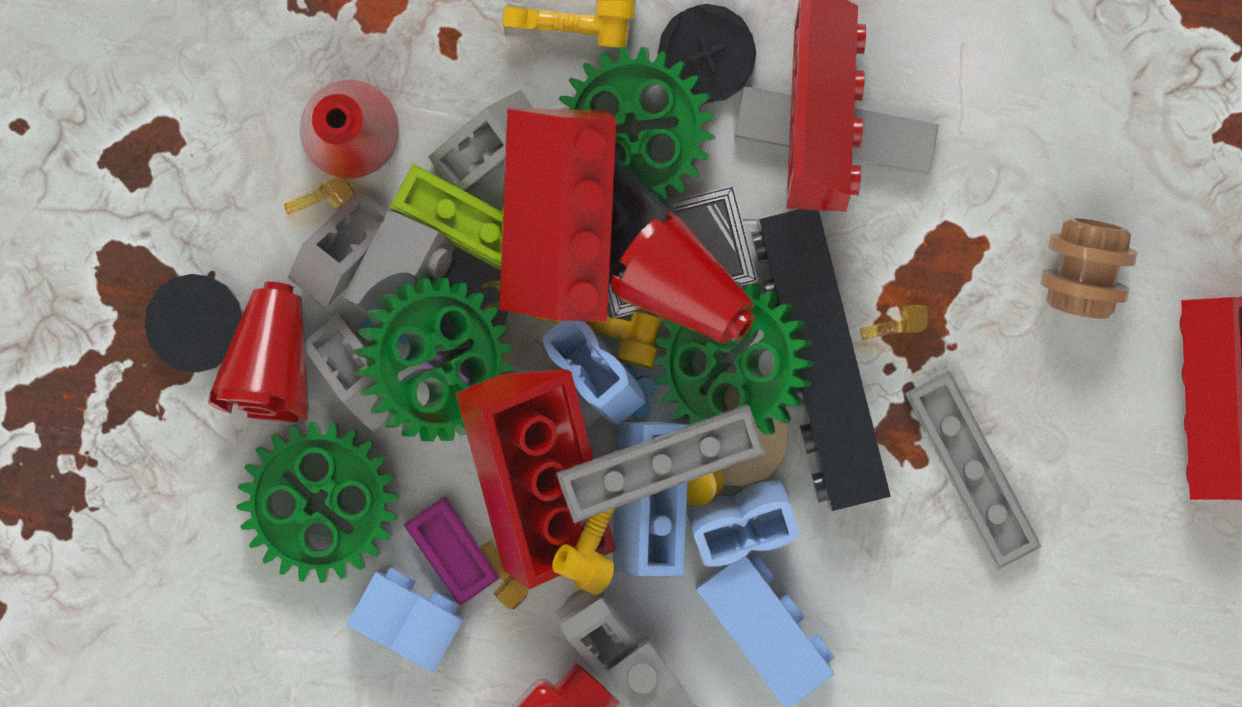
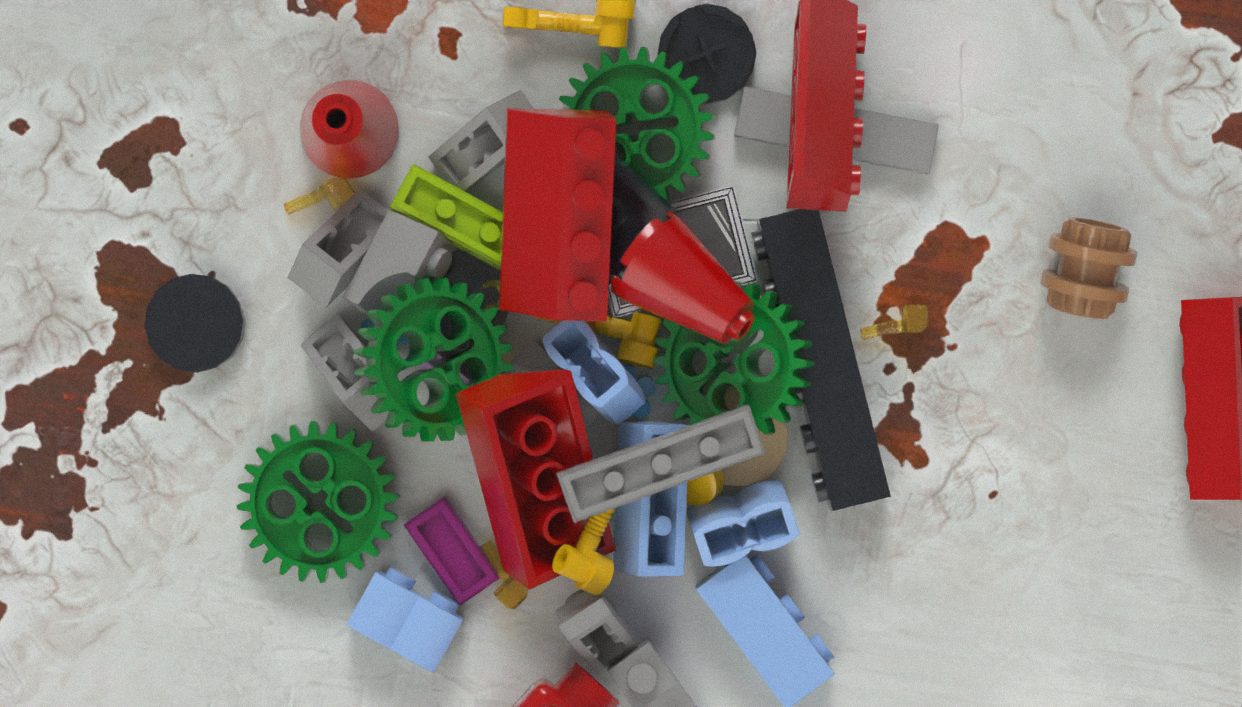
(266, 359): red cone -> none
(973, 470): light grey tile -> none

